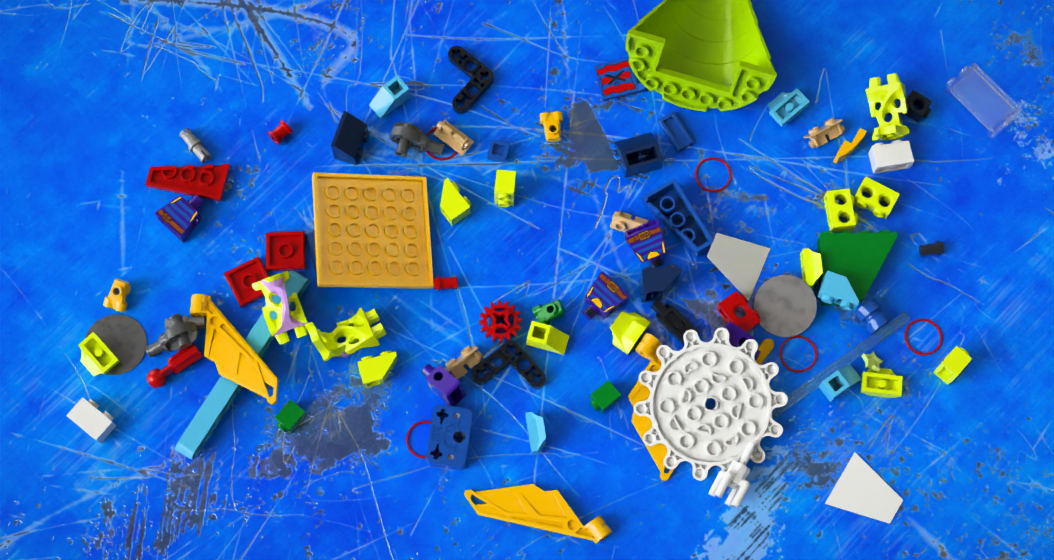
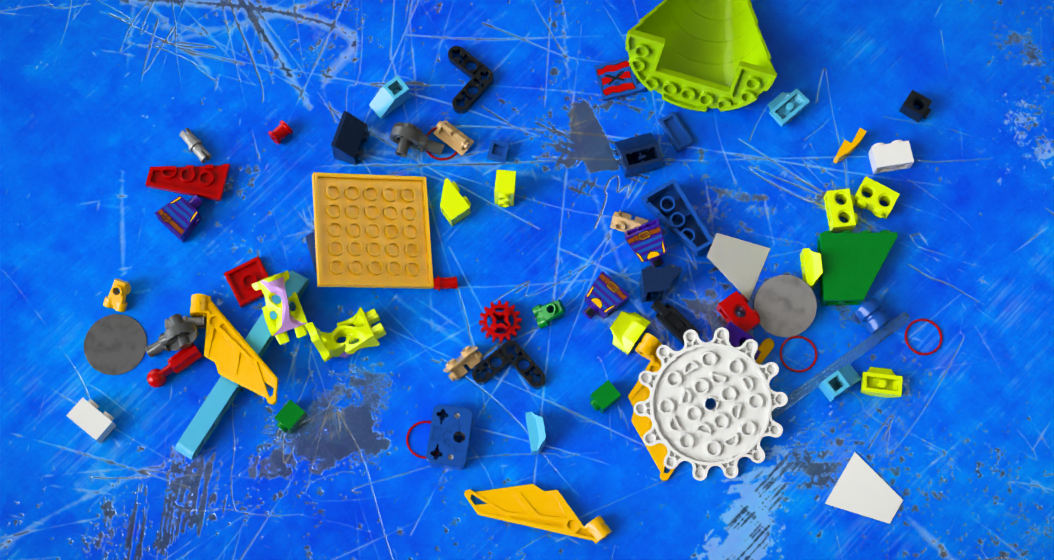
(97, 355): neon yellow slope -> none
(285, 251): red tile -> none
(376, 369): neon yellow slope -> none
(444, 384): dark purple torso -> none
(547, 338): neon yellow slope -> none
(552, 121): yellow plate -> none
(712, 158): red piece -> none
(735, 478): white plant -> none
(831, 128): tan hinge -> none
(838, 290): medium azure slope -> none
(872, 361): yellowish green piece -> none
(886, 96): neon yellow hips -> none
(932, 249): clear smoke pin -> none
(952, 365): neon yellow brick -> none
(984, 99): clear panel -> none

